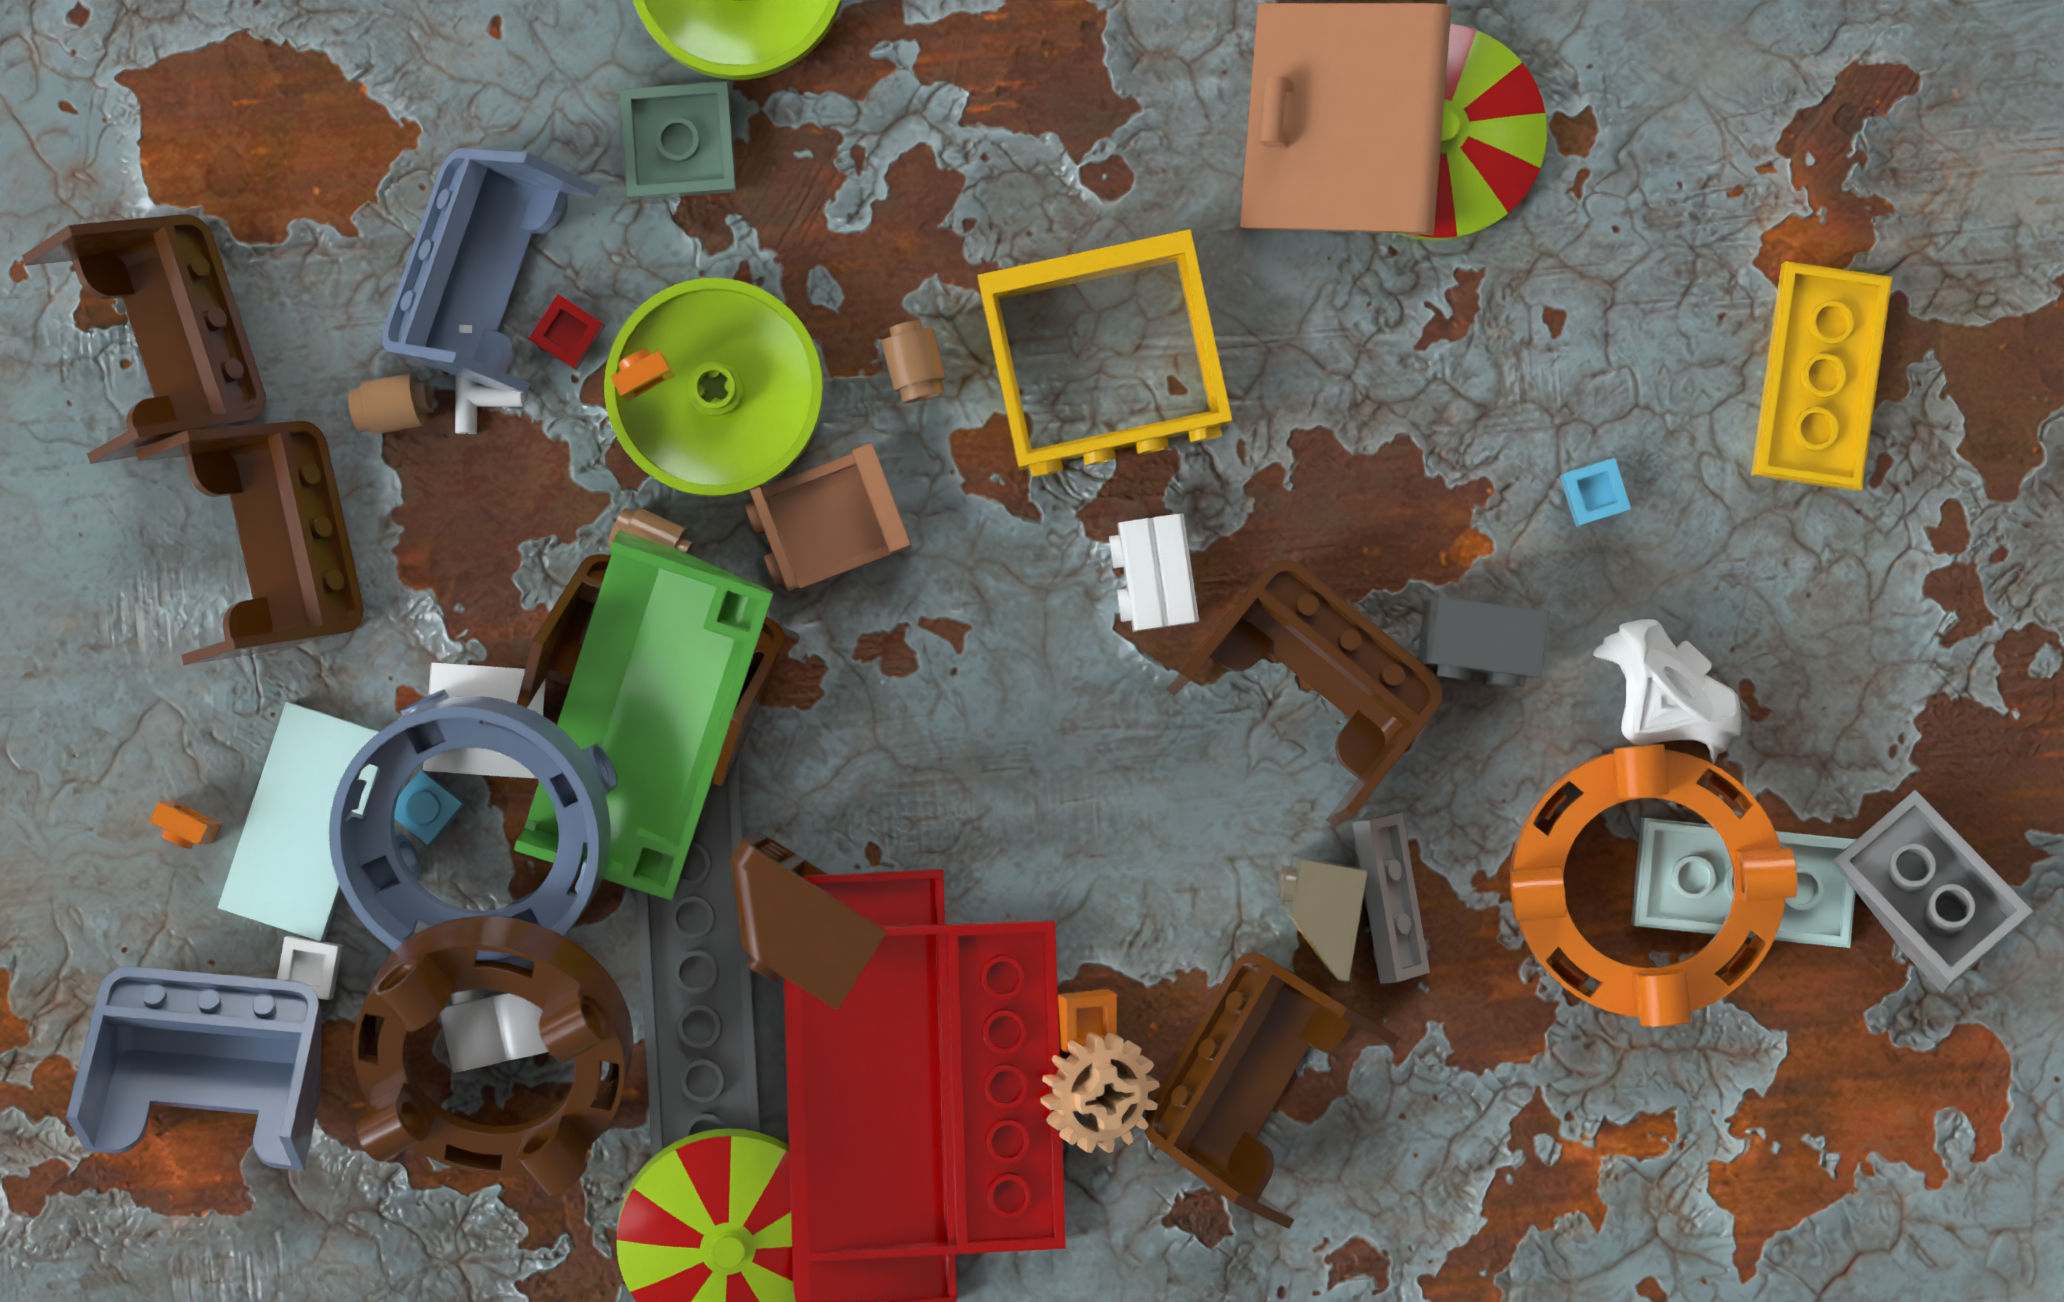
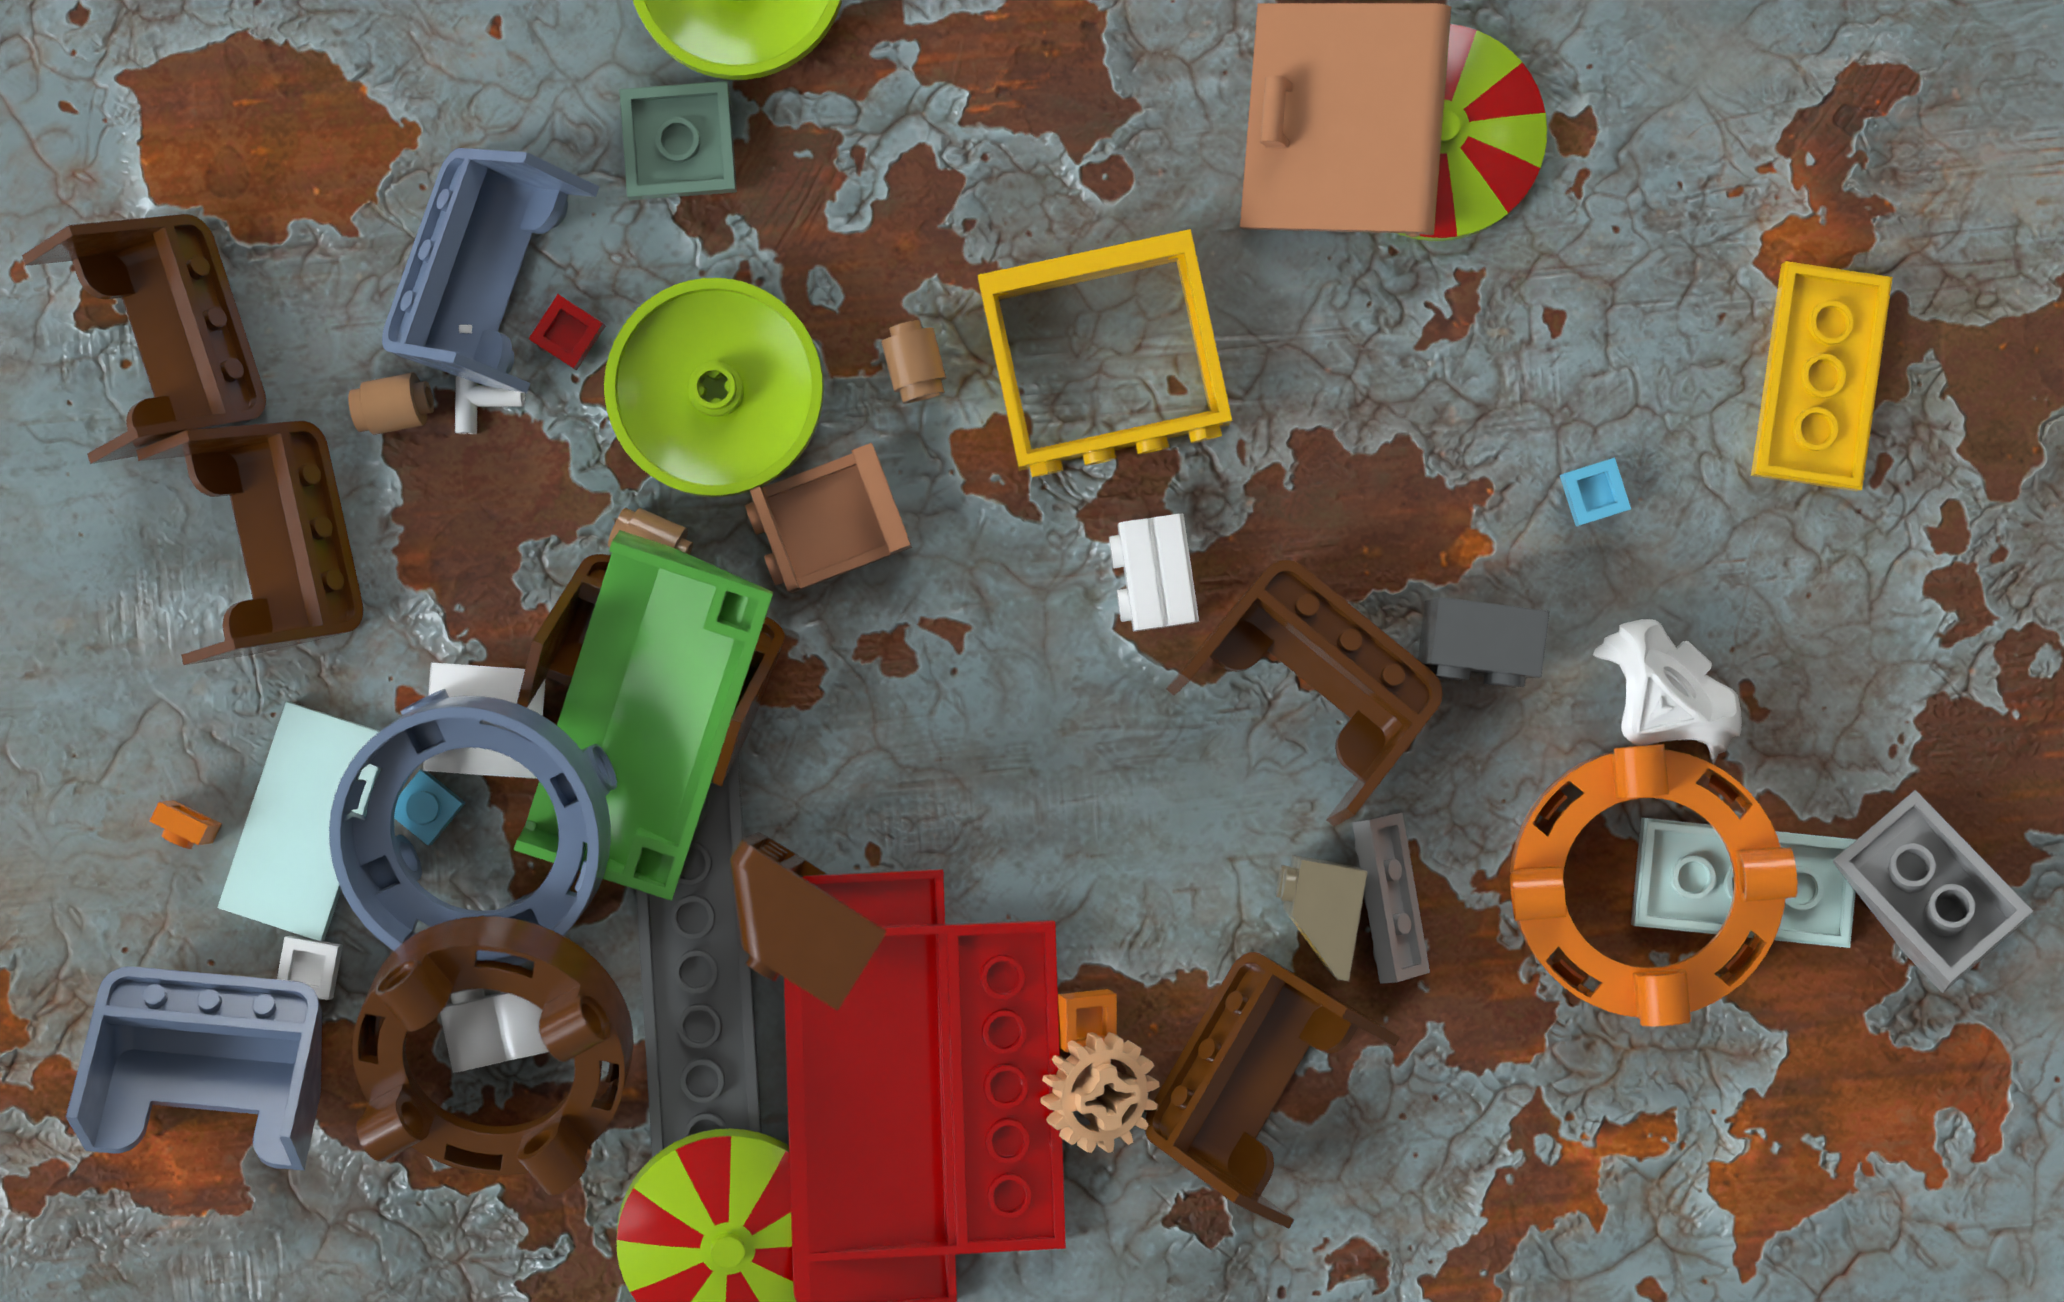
(641, 373): orange plate -> none

